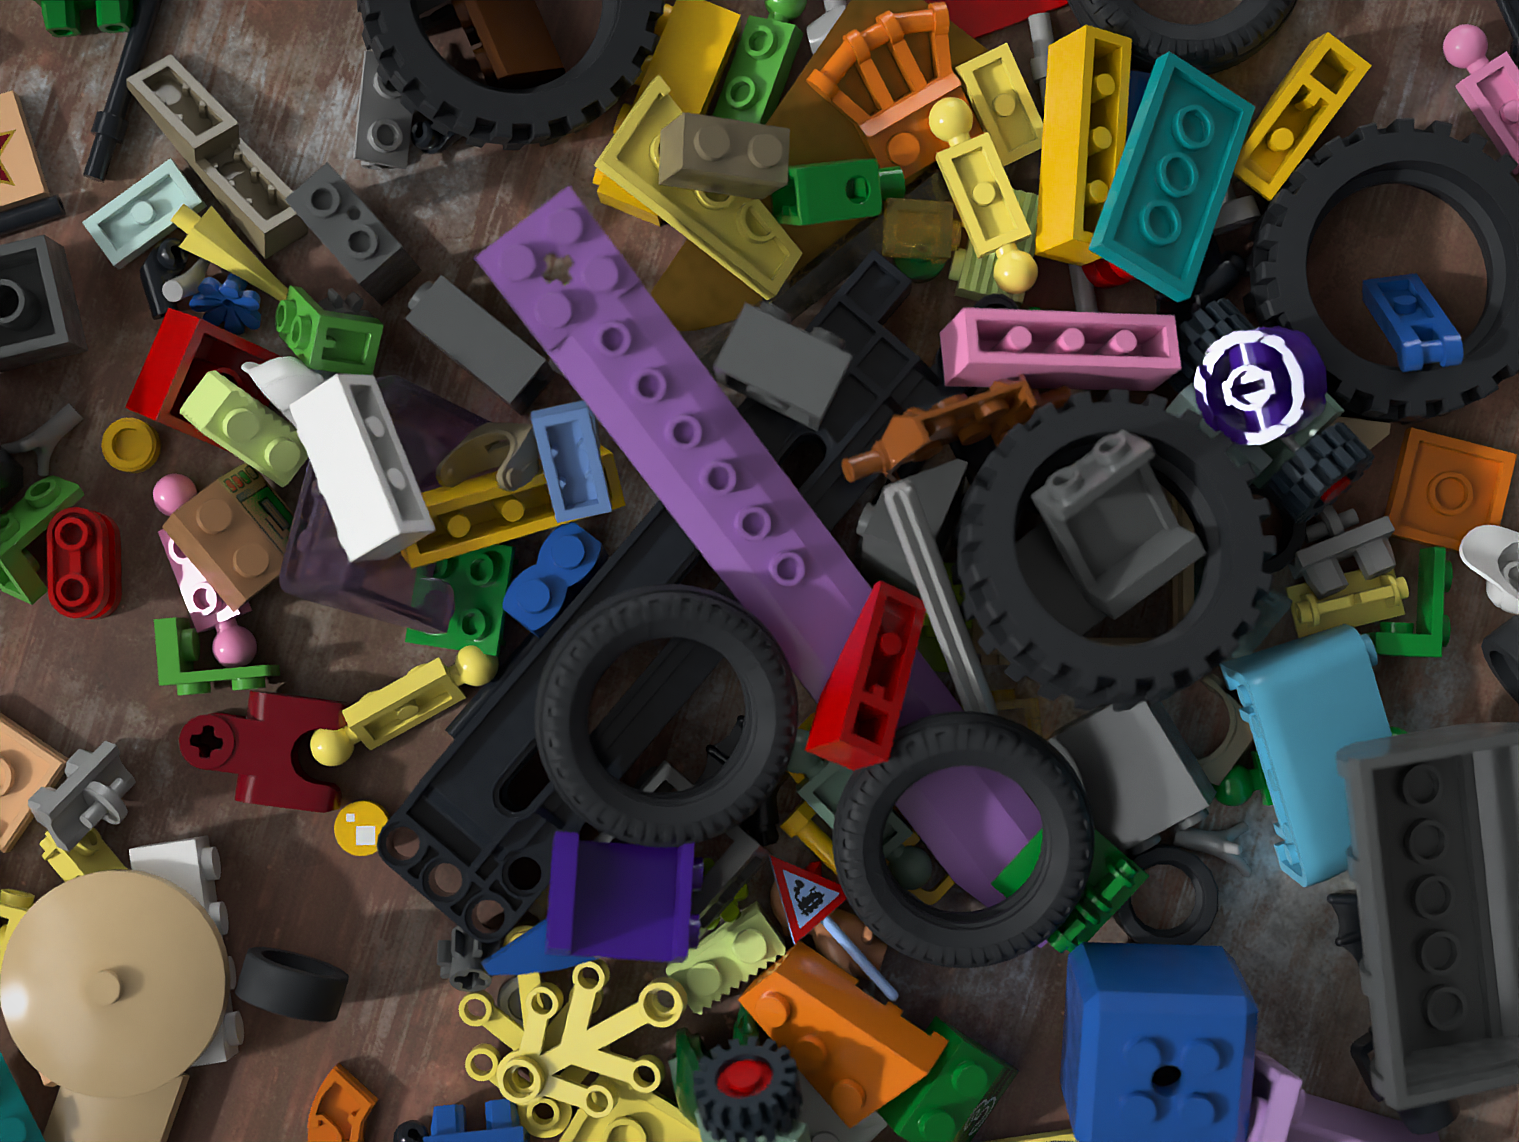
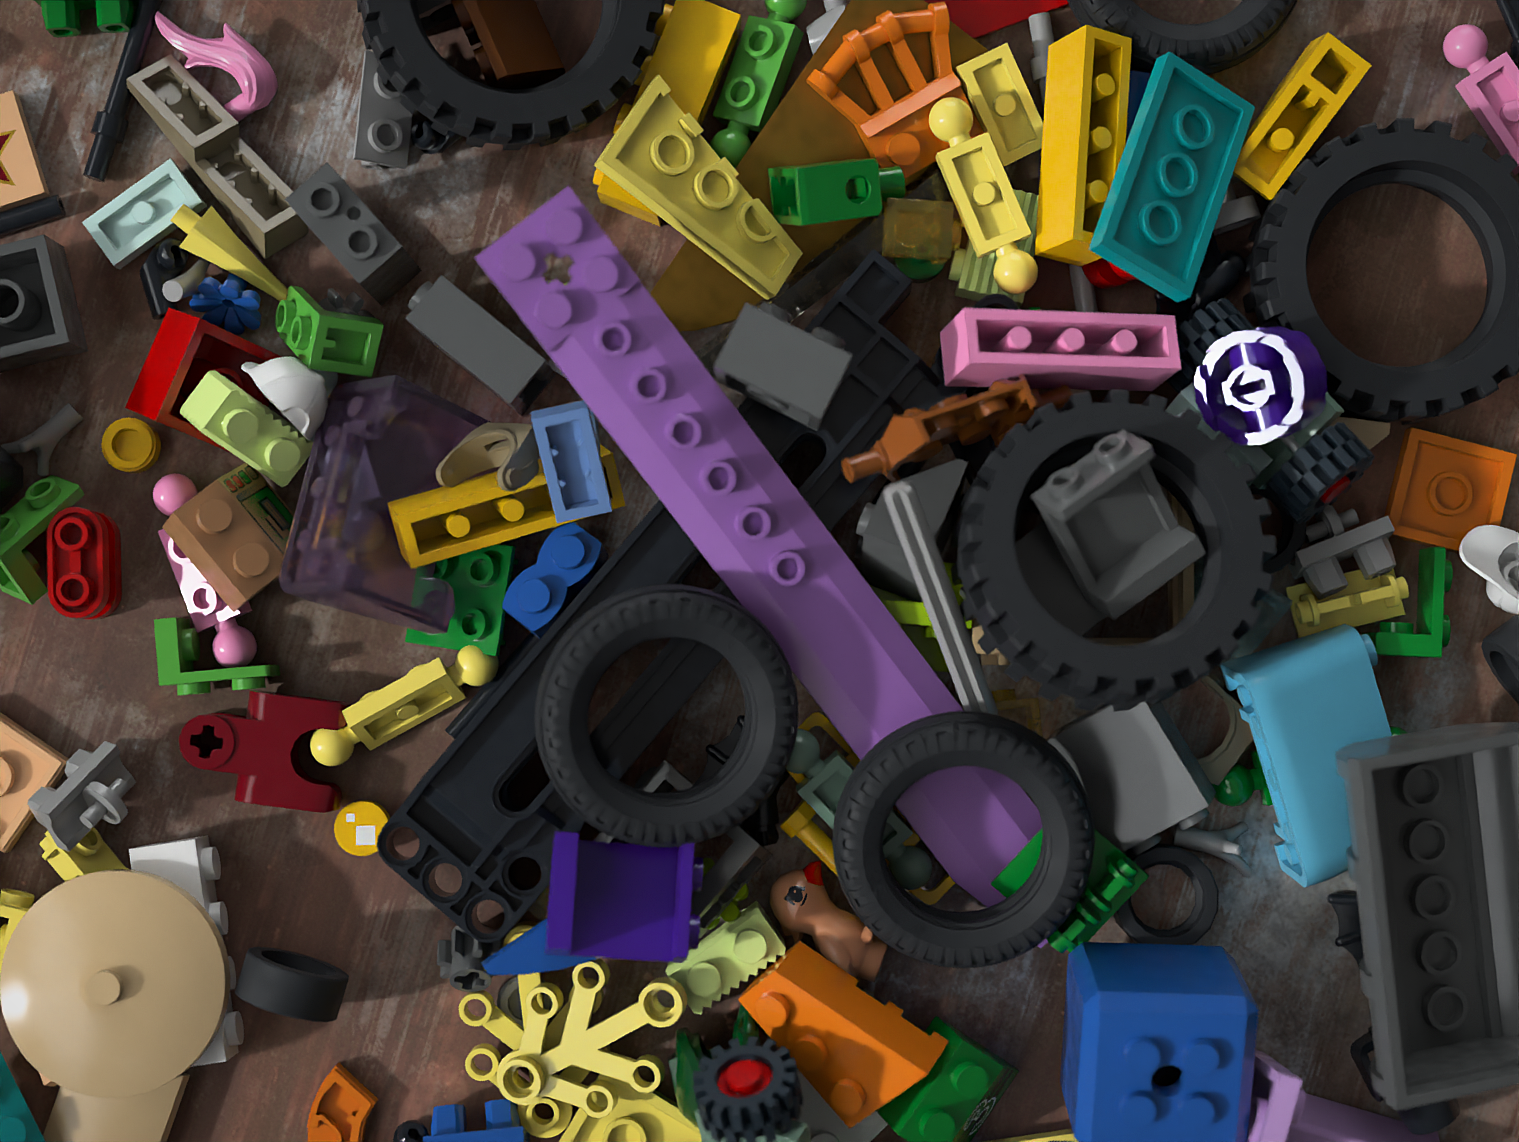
(232, 55): none -> bright pink piece
(361, 467): white brick -> none
(723, 156): dark tan brick -> none
(810, 901): piece -> none
(869, 681): red slope -> none
(1412, 322): blue plate -> none

